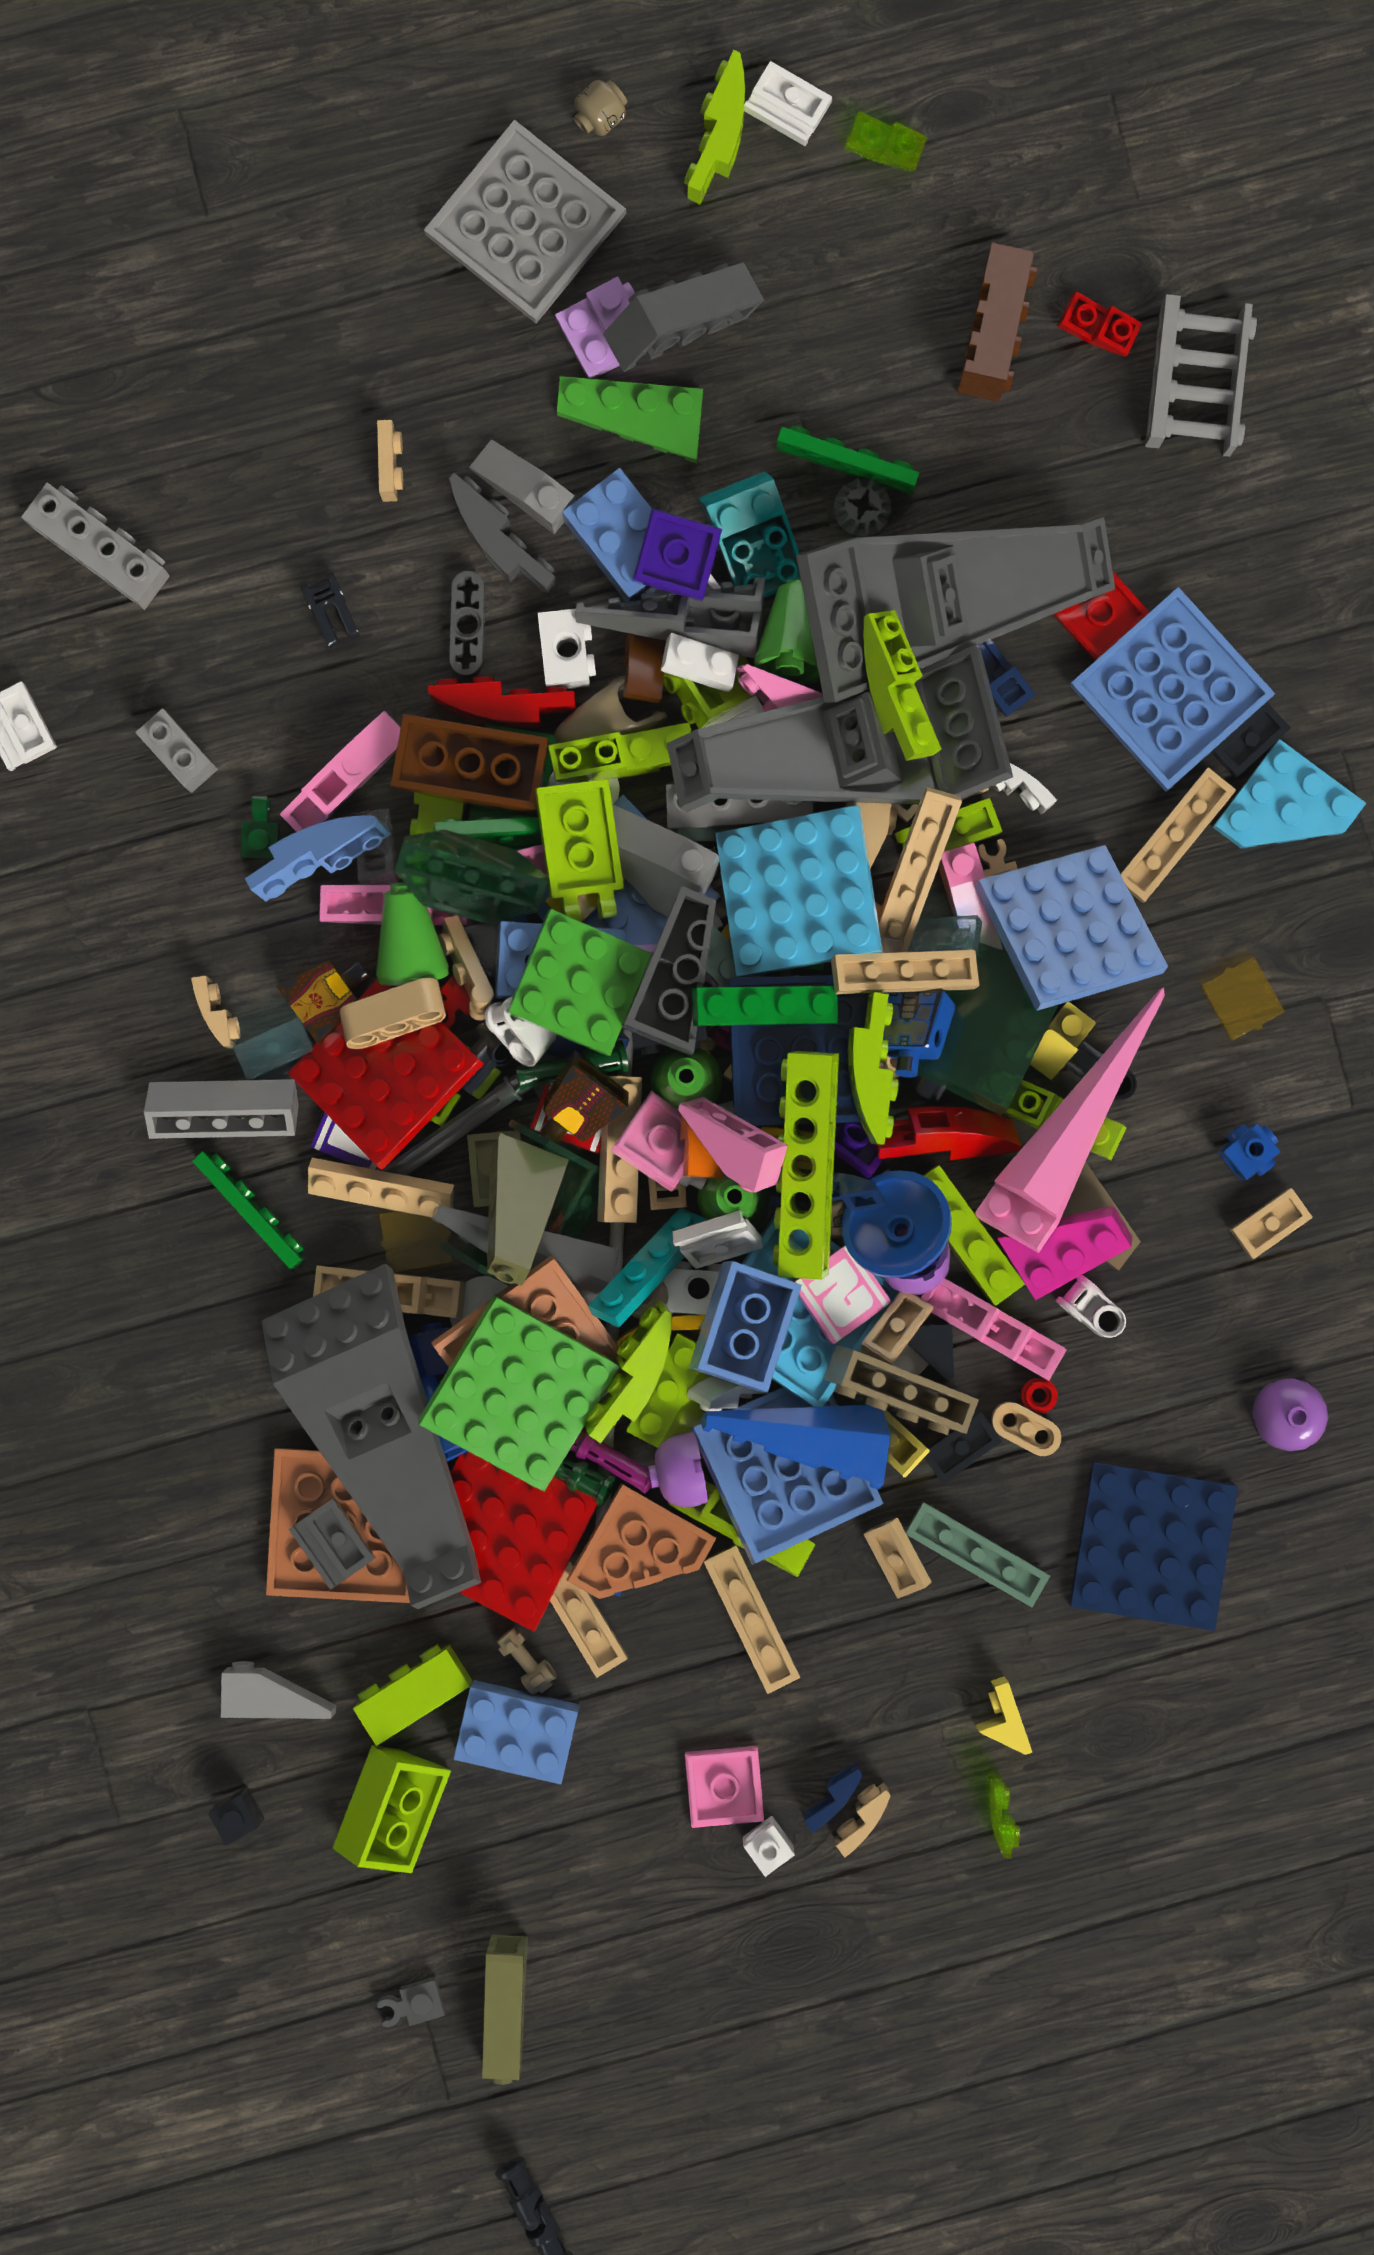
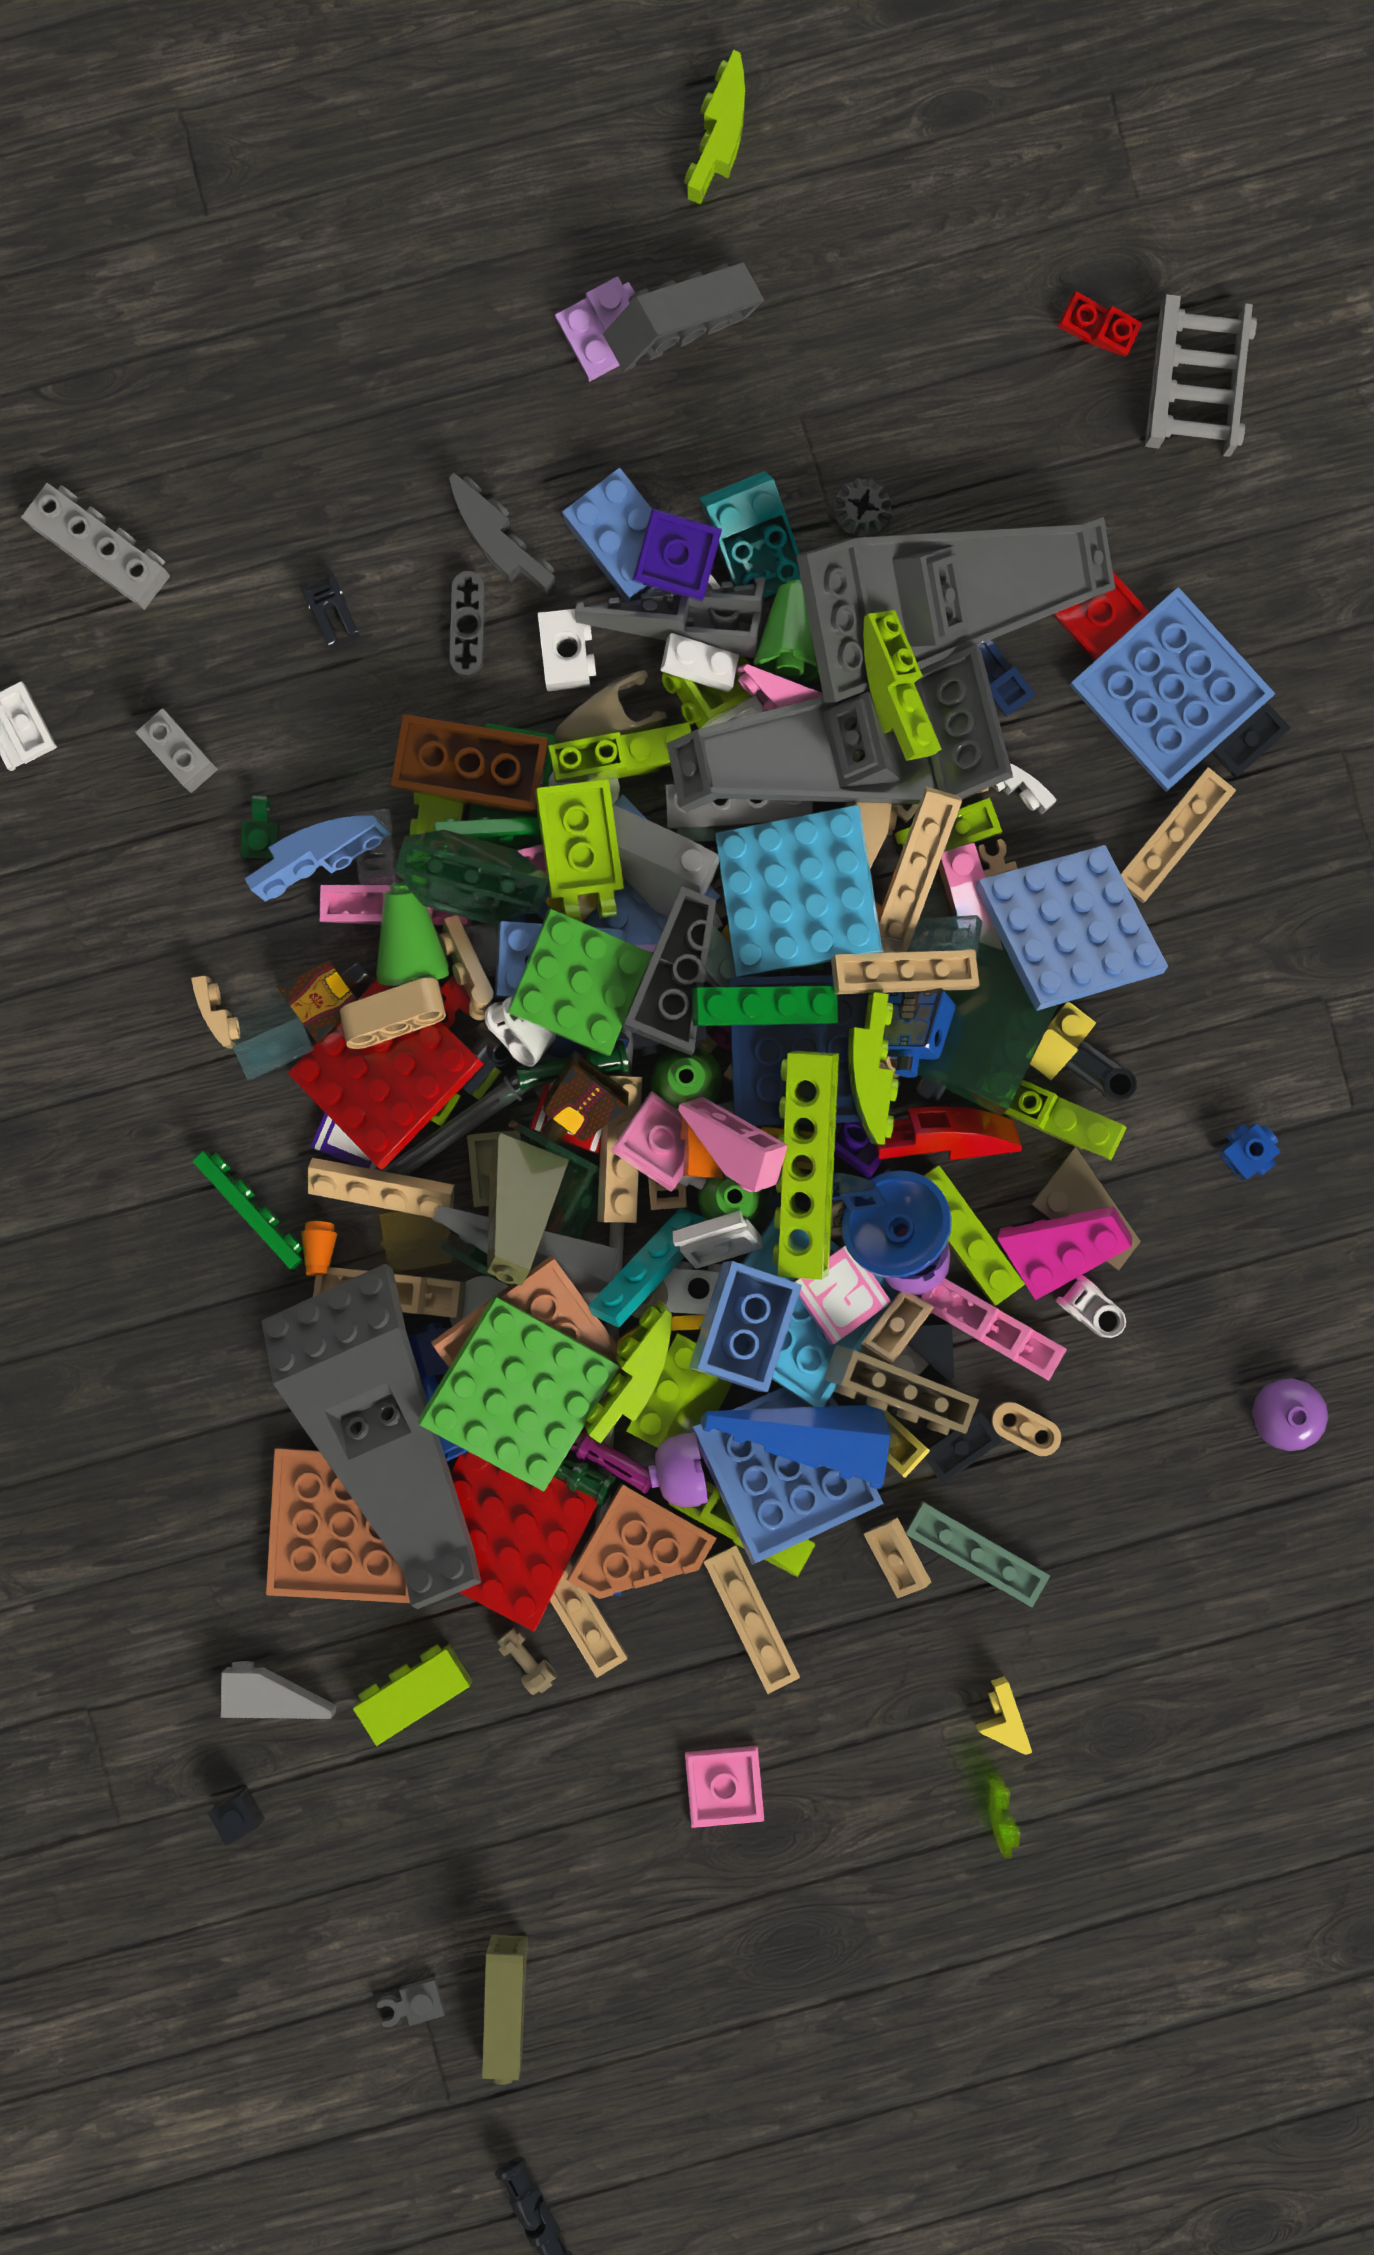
(221, 1109): light grey brick -> none
(318, 1247): none -> orange cone
(332, 1543): dark grey plate -> none
(344, 774): bright pink slope -> none
(389, 474): tan plate -> none
(391, 1810): lime slope -> none
(486, 703): red slope -> none
(516, 1732): medium blue brick -> none
(523, 485): light grey slope -> none
(525, 221): light grey plate -> none
(600, 107): dark tan head -> none
(636, 411): bright green wing -> none
(643, 666): reddish brown slope -> none
(718, 1394): white slope -> none
(768, 1846): white brick -> none
(787, 103): white plate -> none
(834, 455): green plate -> none
(841, 1789): dark blue slope -> none
(870, 1808): tan slope -> none
(884, 143): clear neon green slope -> none
(996, 322): reddish brown wedge -> none
(1041, 1177): bright pink plate -> none
(1050, 1395): red plate -> none
(1153, 1546): dark blue plate -> none
(1242, 998): clear yellow piece -> none
(1271, 1223): tan plate -> none
(1287, 802): medium azure plate -> none

